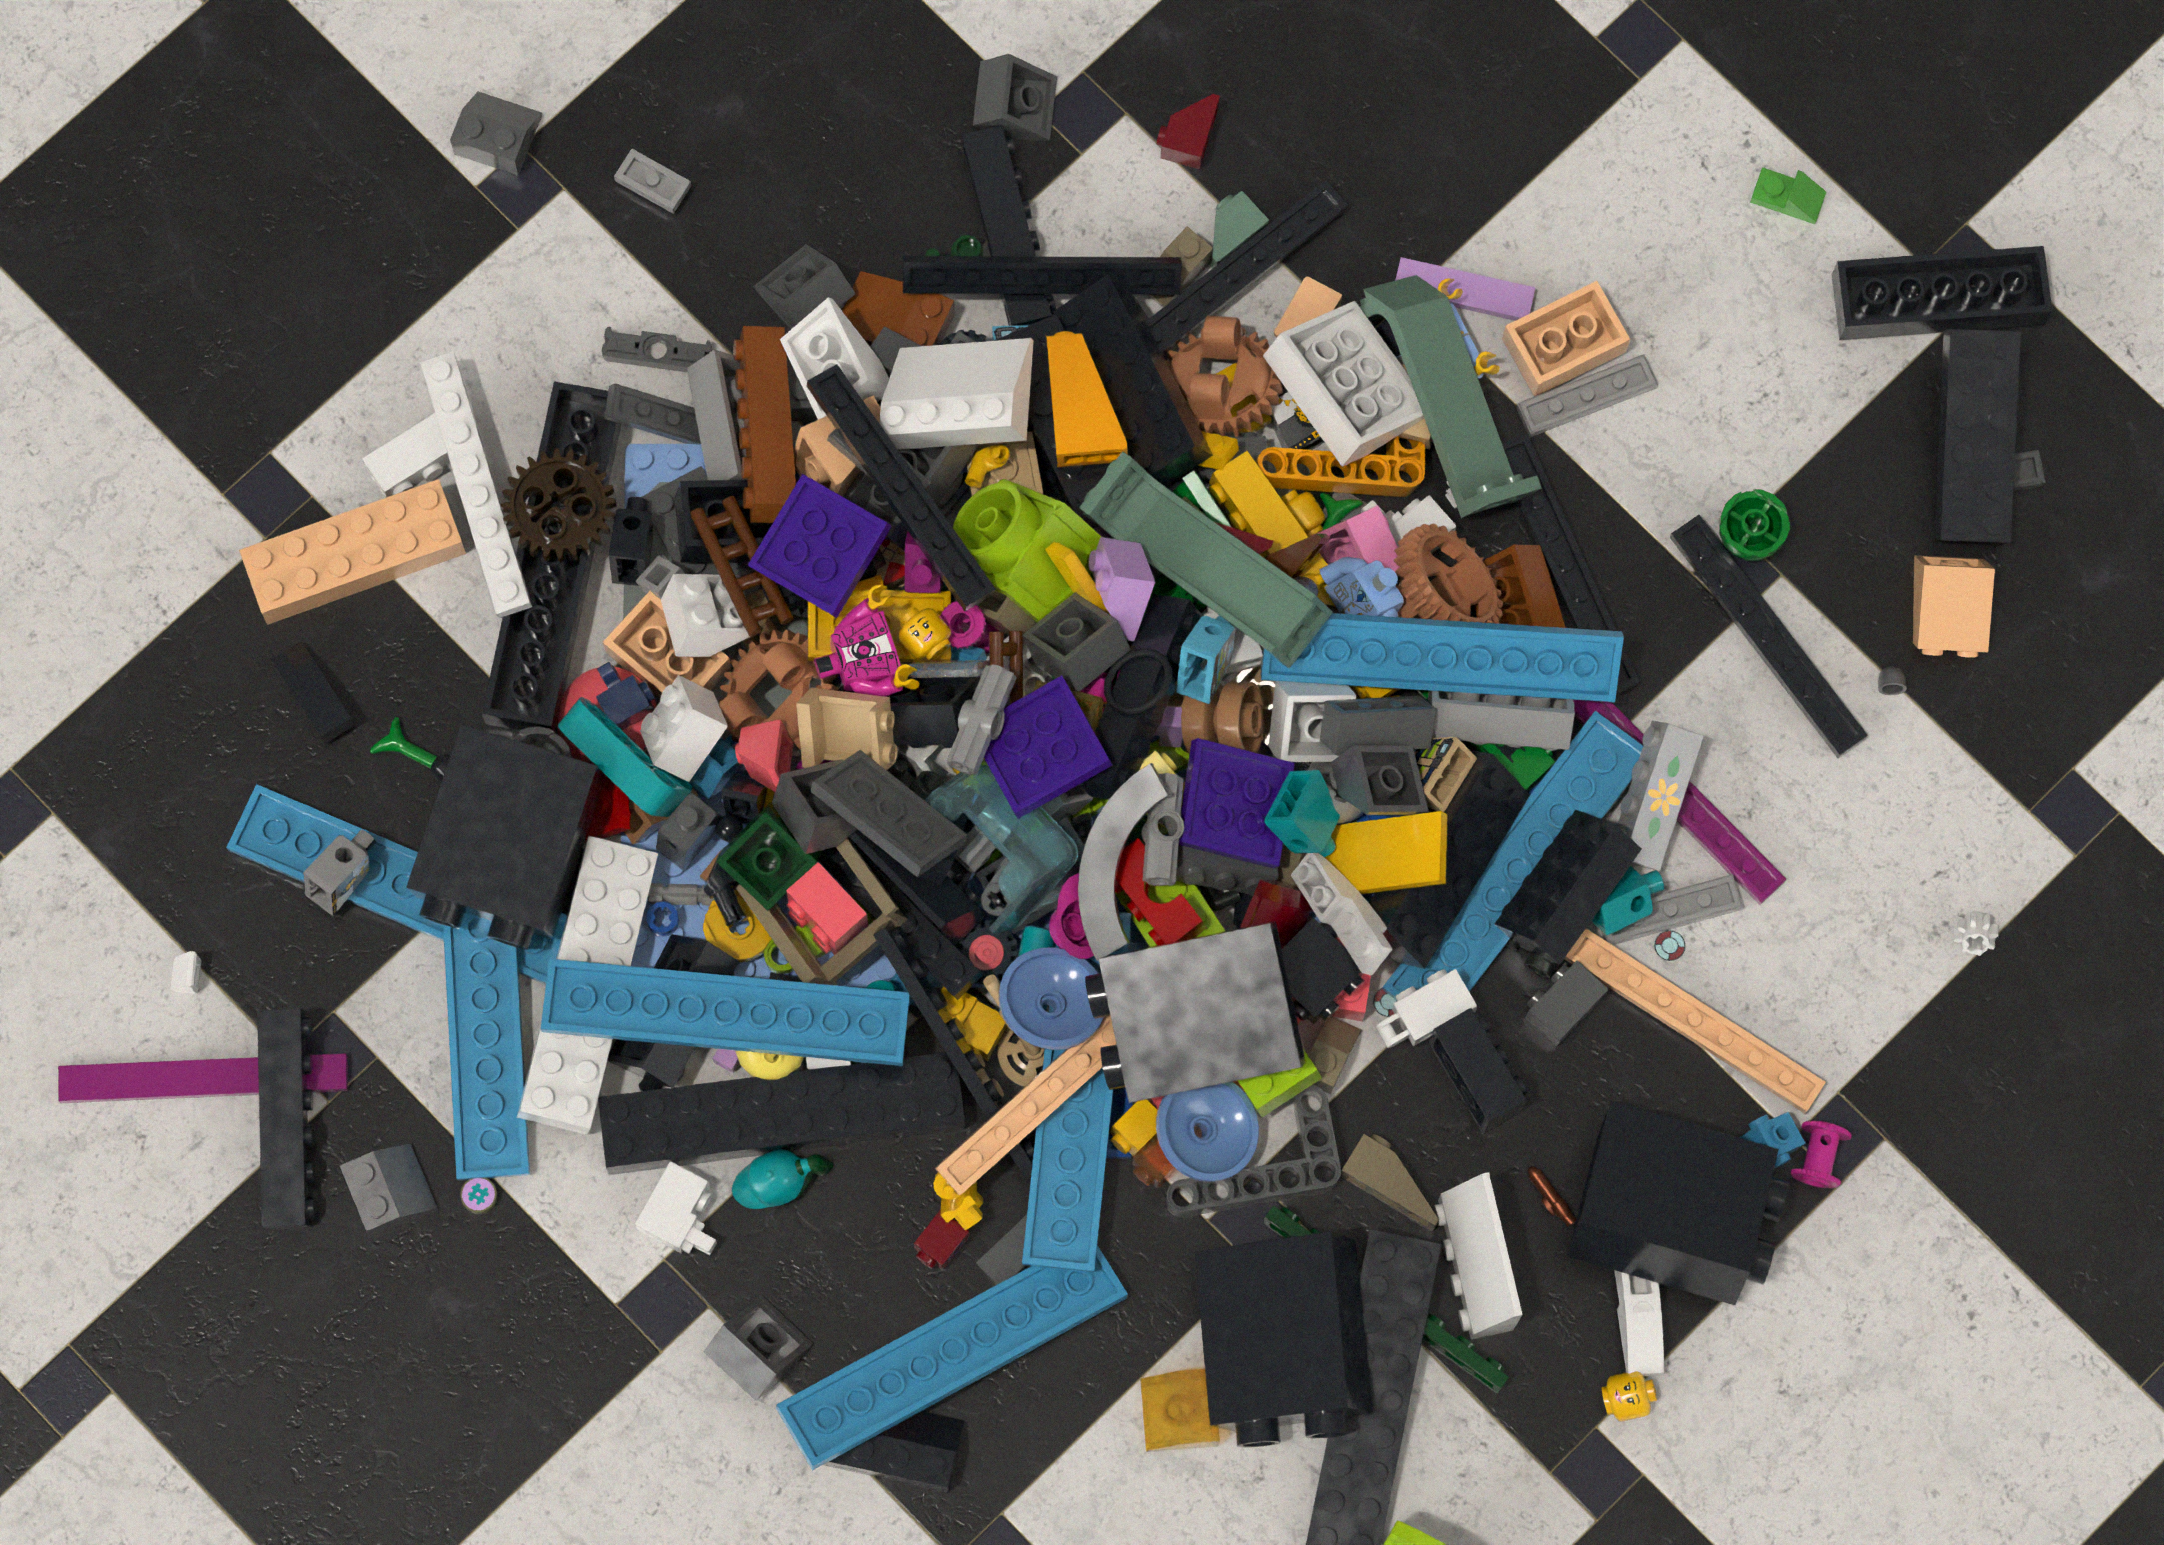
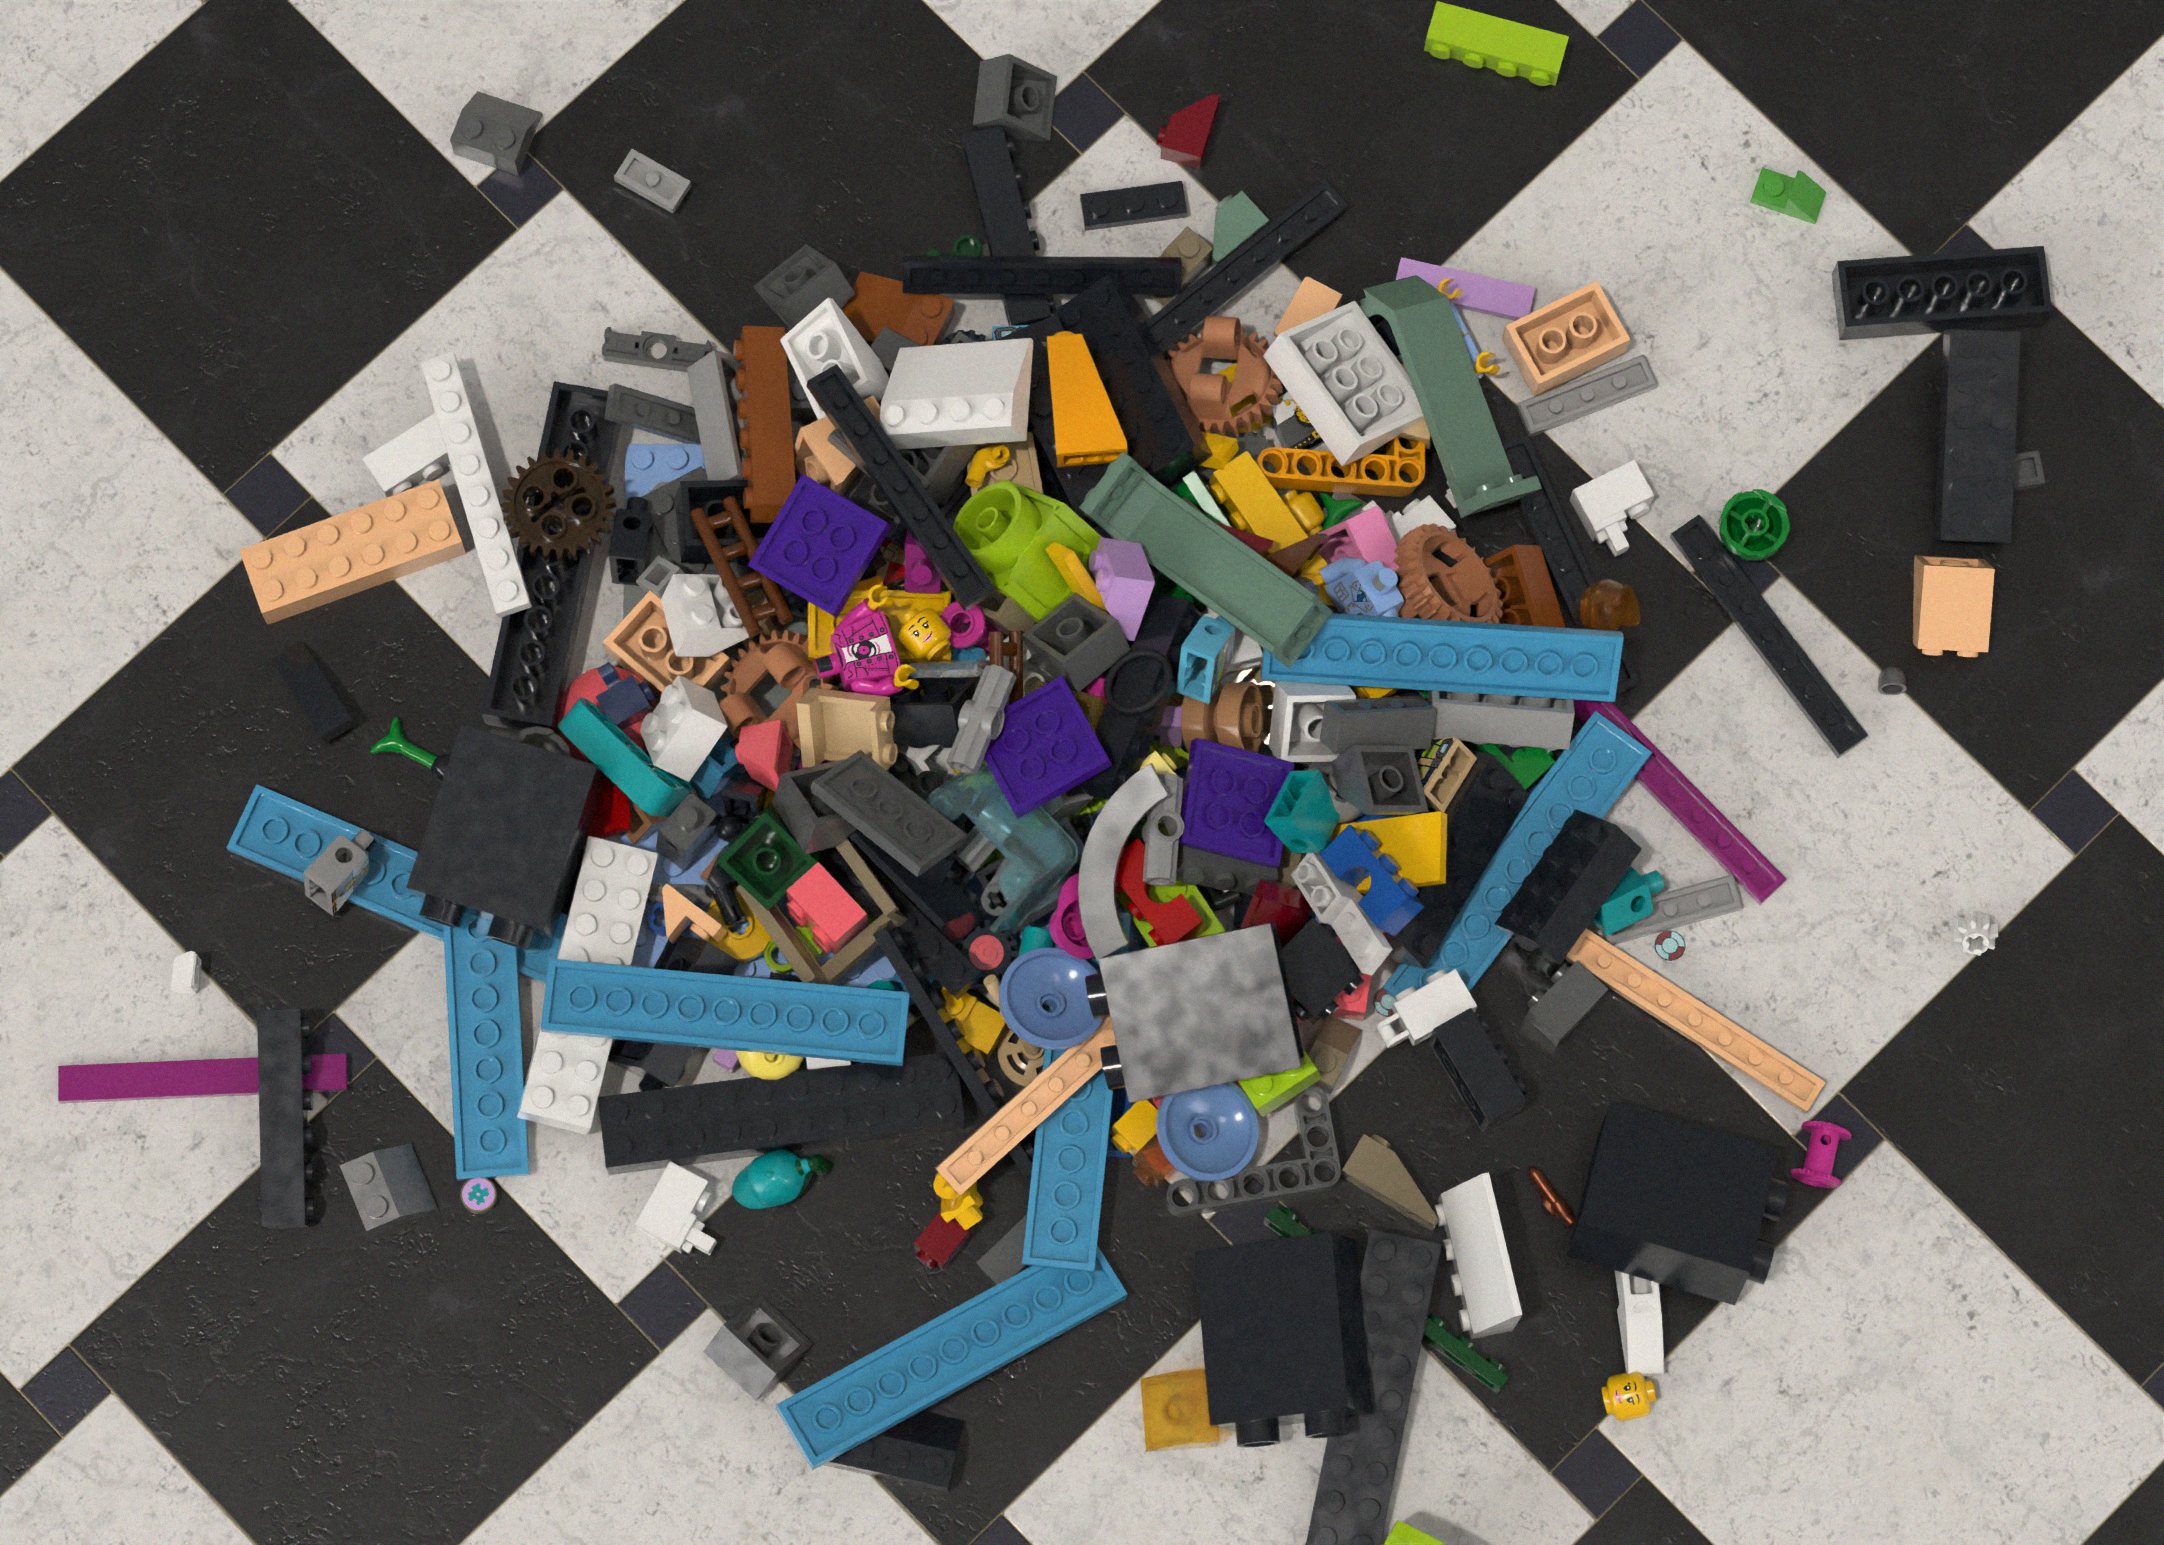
(681, 912): none -> light nougat slope
(1133, 205): none -> black plate
(1391, 899): none -> blue arch
(1495, 44): none -> lime brick
(1608, 501): none -> white hinge
(1609, 605): none -> clear orange helmet
(1658, 790): light grey brick -> none
(1776, 1133): dark azure brick -> none

